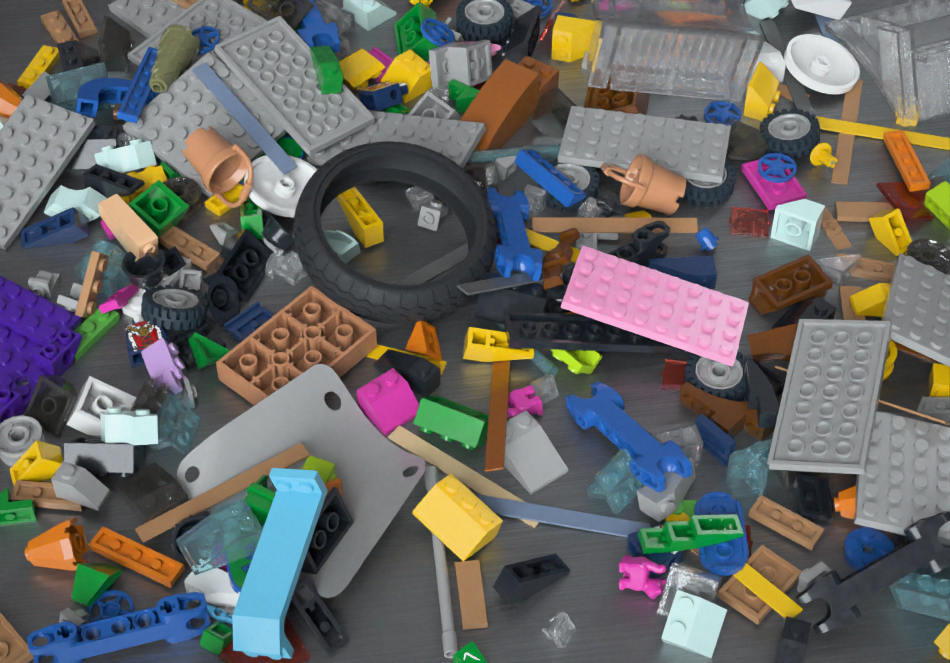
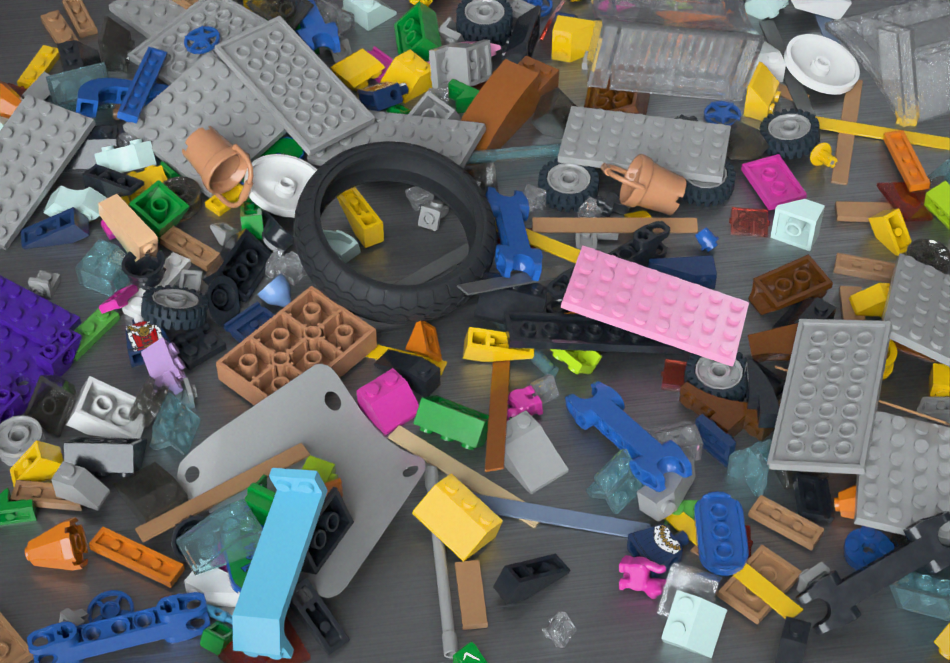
(71, 301): light grey bracket -> none
(92, 284): medium nougat plate -> none
(92, 581): green slope -> none
(129, 427): light aqua brick -> none
(173, 261): black slope -> none
(174, 54): olive cone -> none
(206, 351): green slope -> none
(245, 118): sand blue piece -> none
(277, 292): none -> medium blue helmet
(327, 69): green slope -> none
(436, 32): blue wheel -> none
(506, 166): light grey slope -> none
(549, 177): blue slope -> none
(557, 257): reddish brown plate -> none
(691, 534): green slope -> none
(777, 167): blue wheel -> none
(834, 231): medium nougat piece -> none
(839, 268): clear slope -> none

